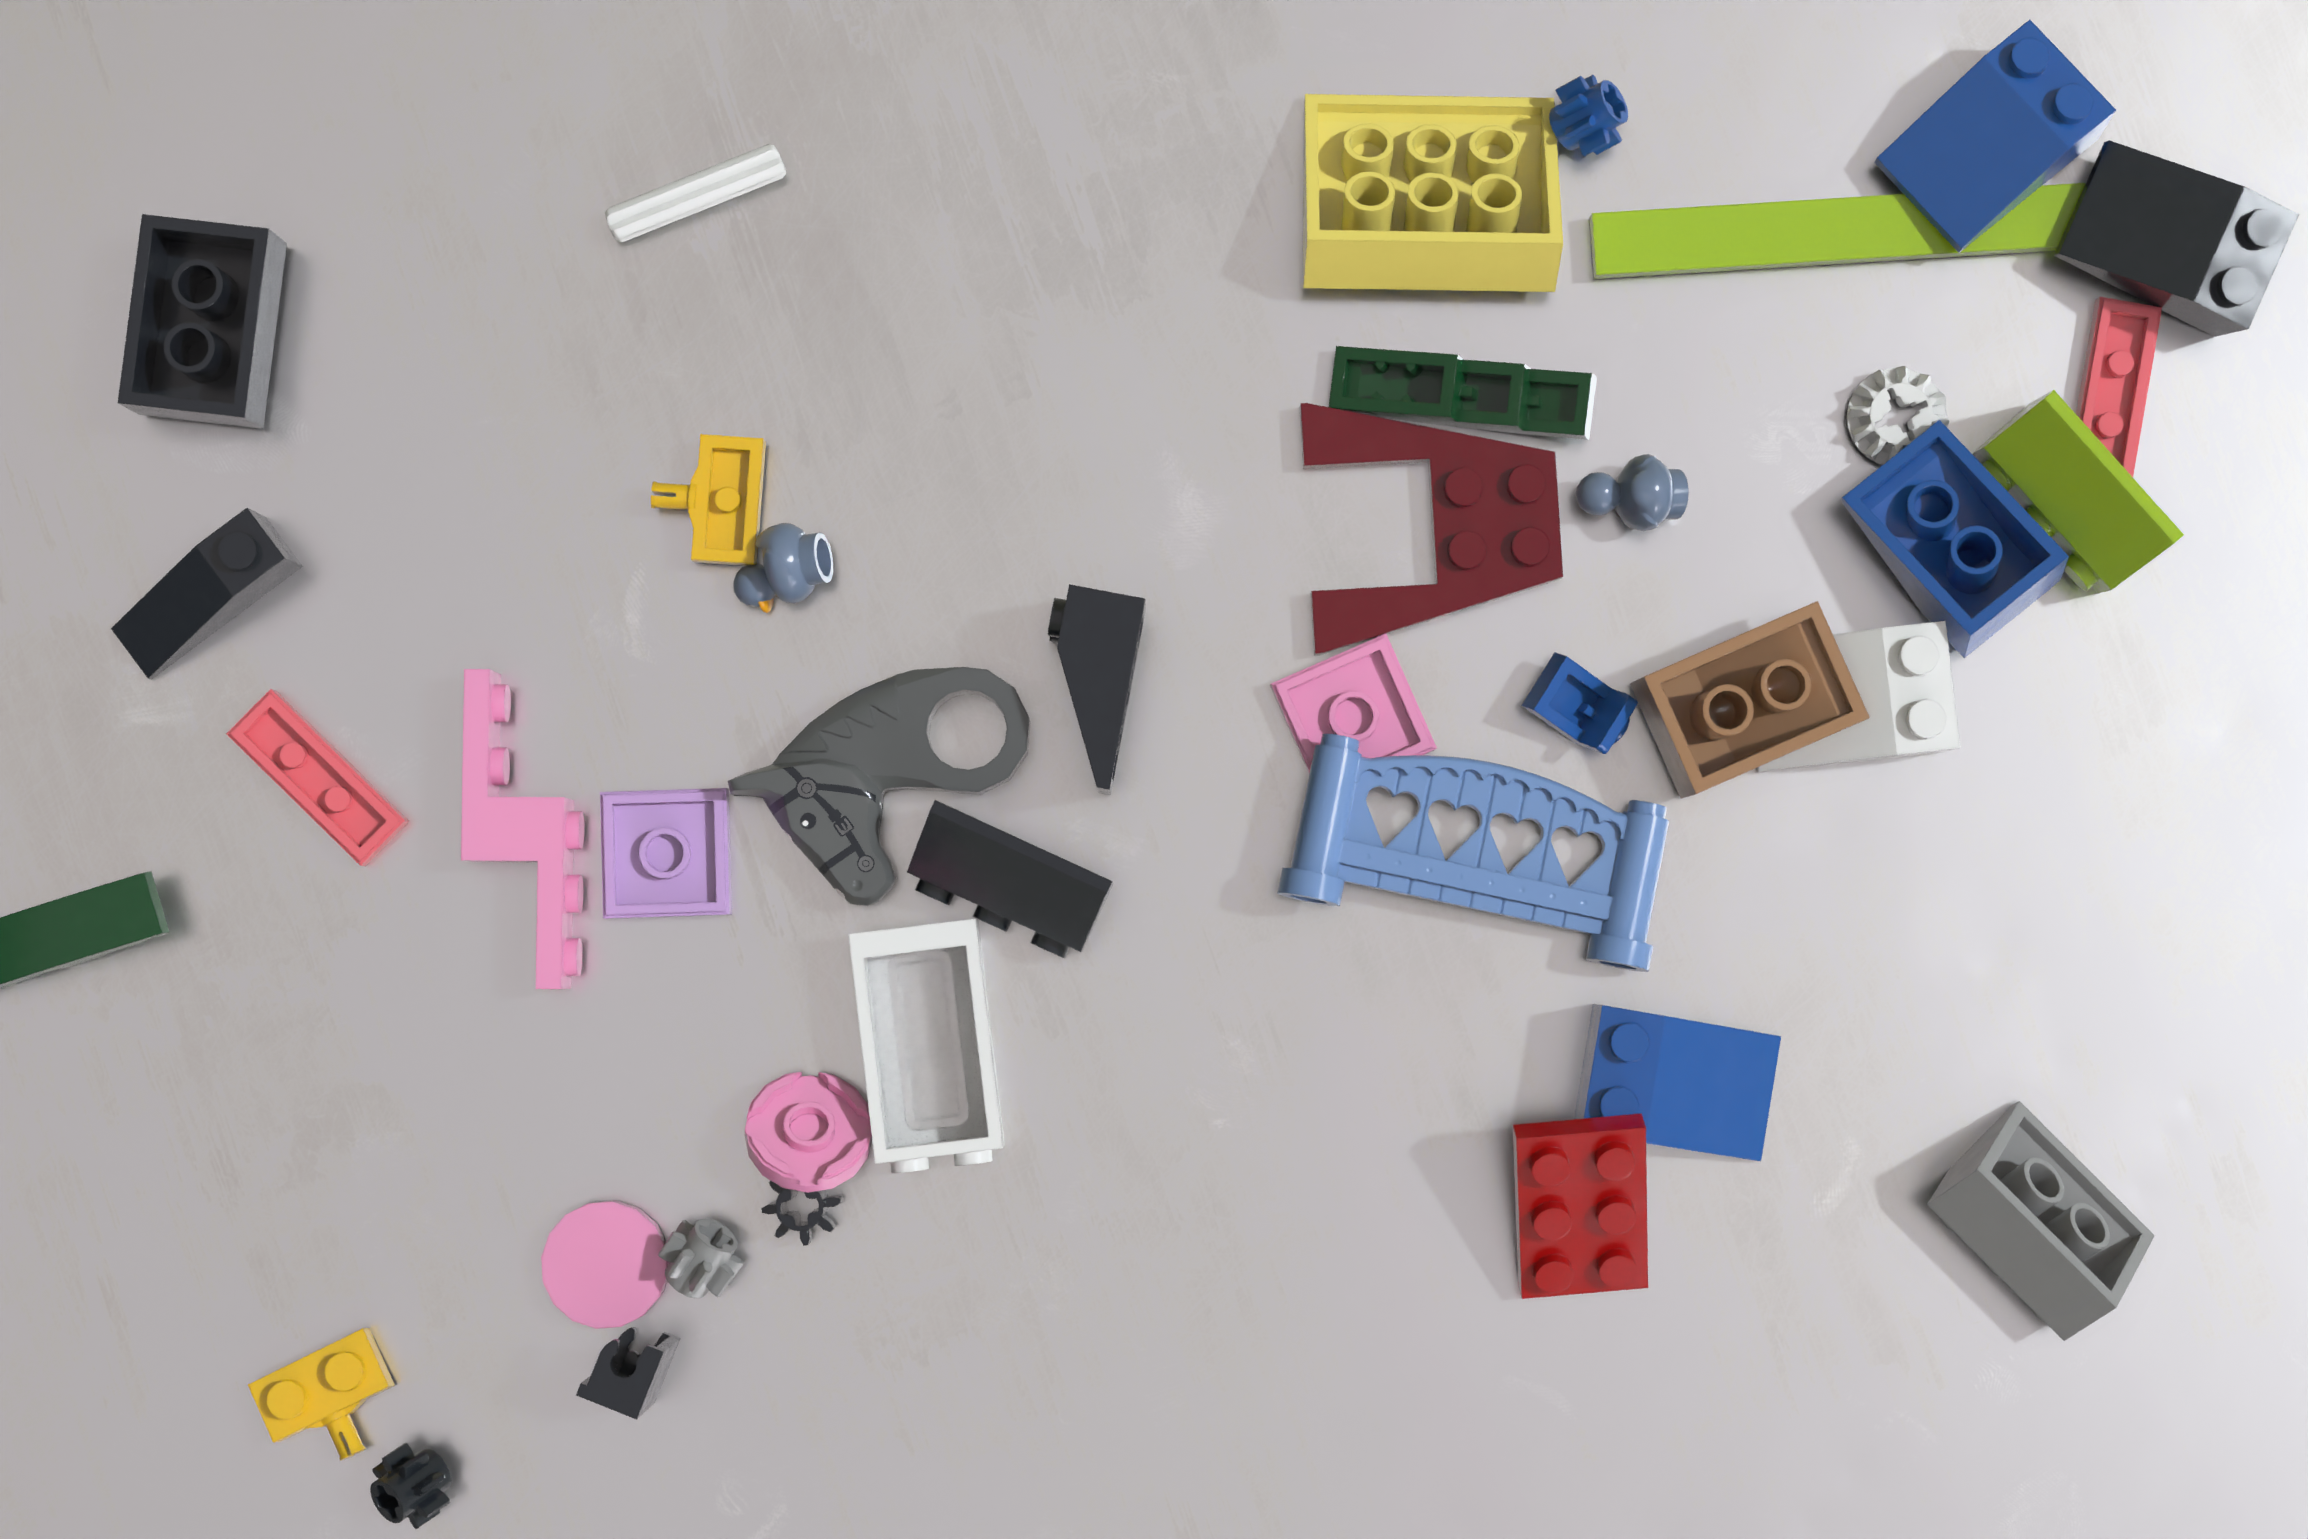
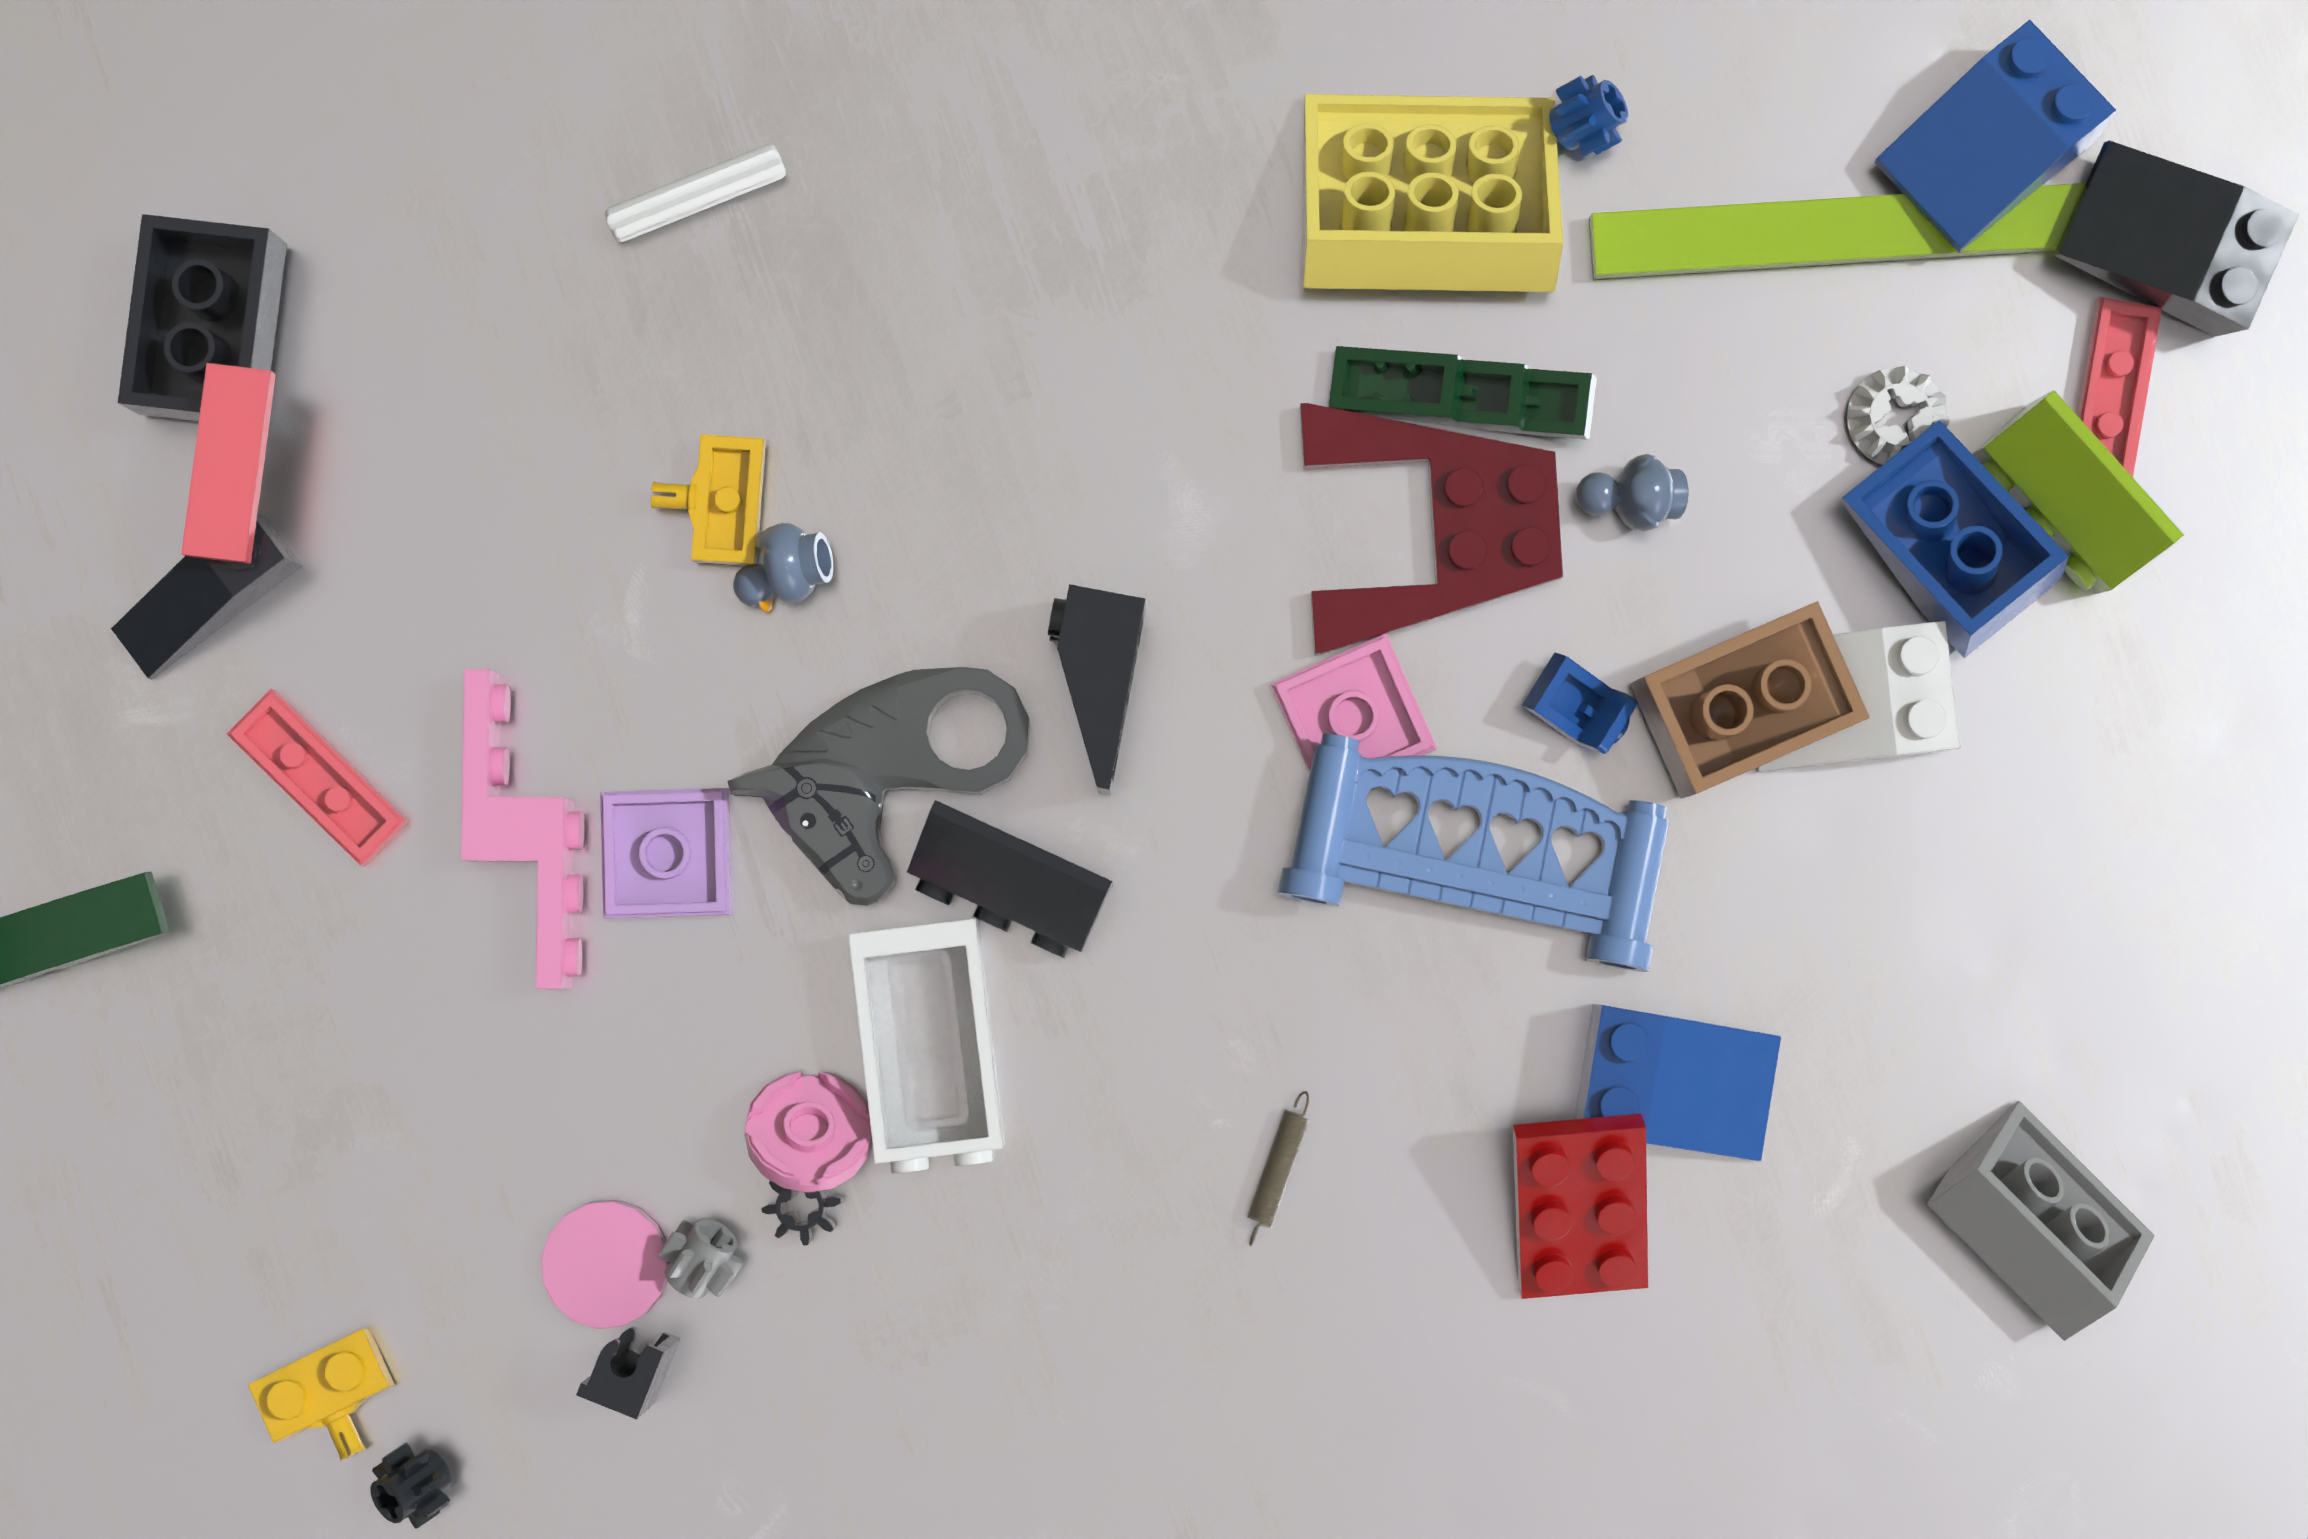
(228, 463): none -> coral tile
(1278, 1168): none -> dark tan piece

